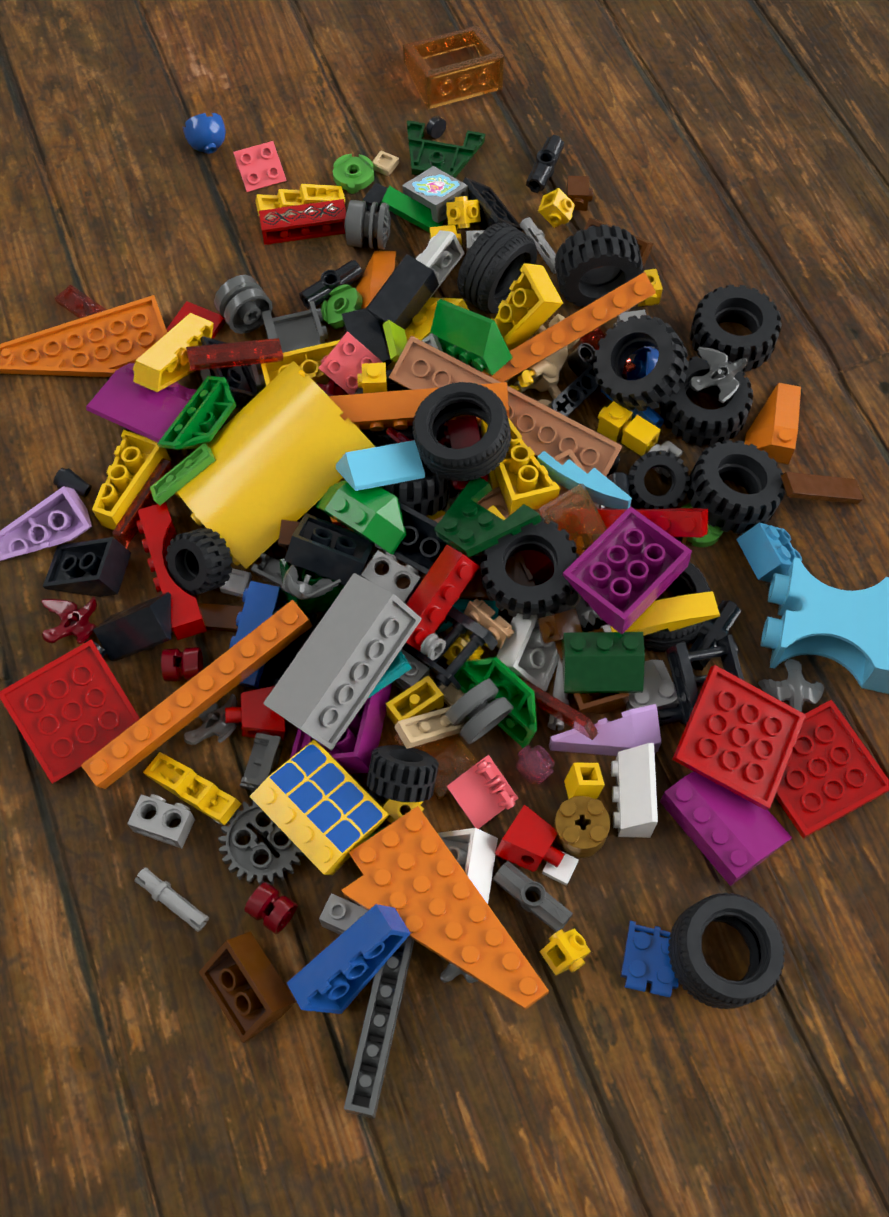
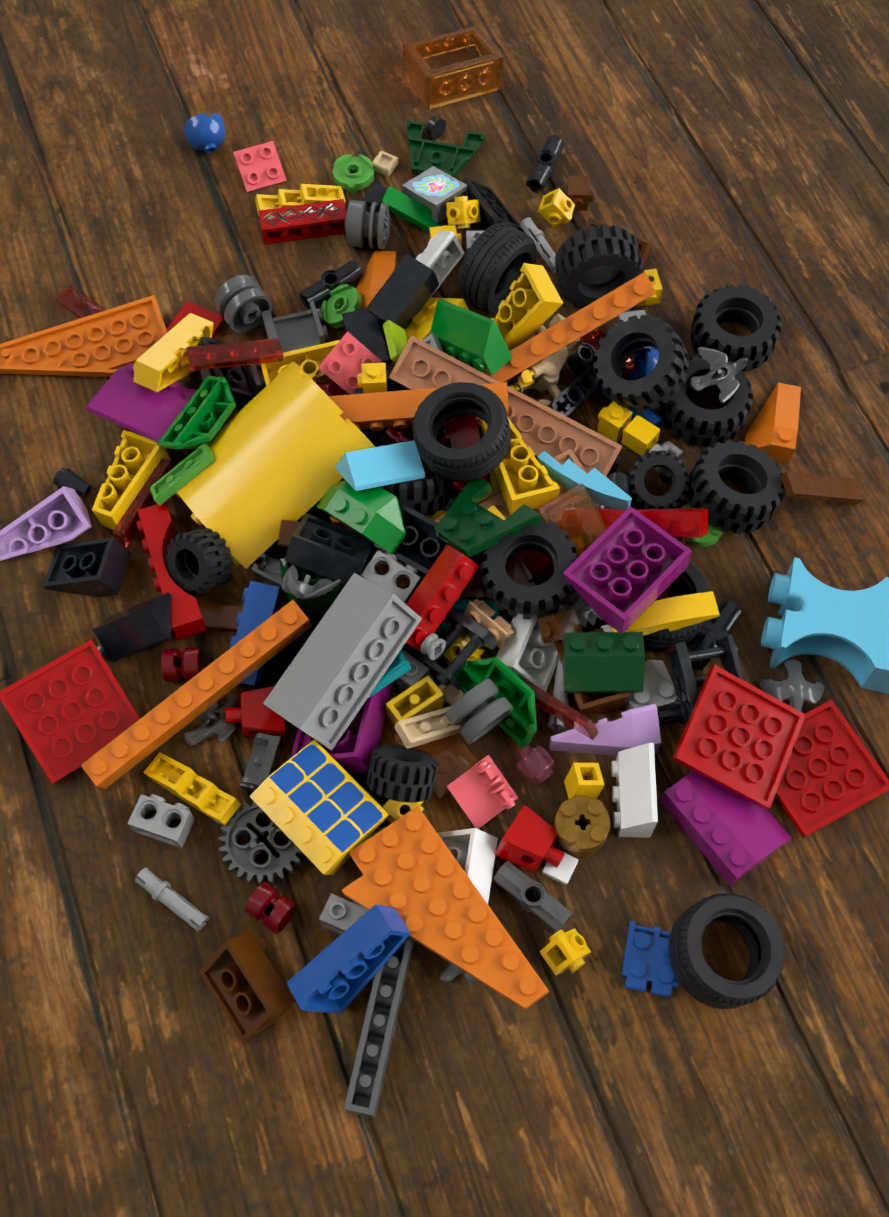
(73, 621): dark red animal -> none
(237, 582): white tile -> none
(768, 550): dark azure slope -> none

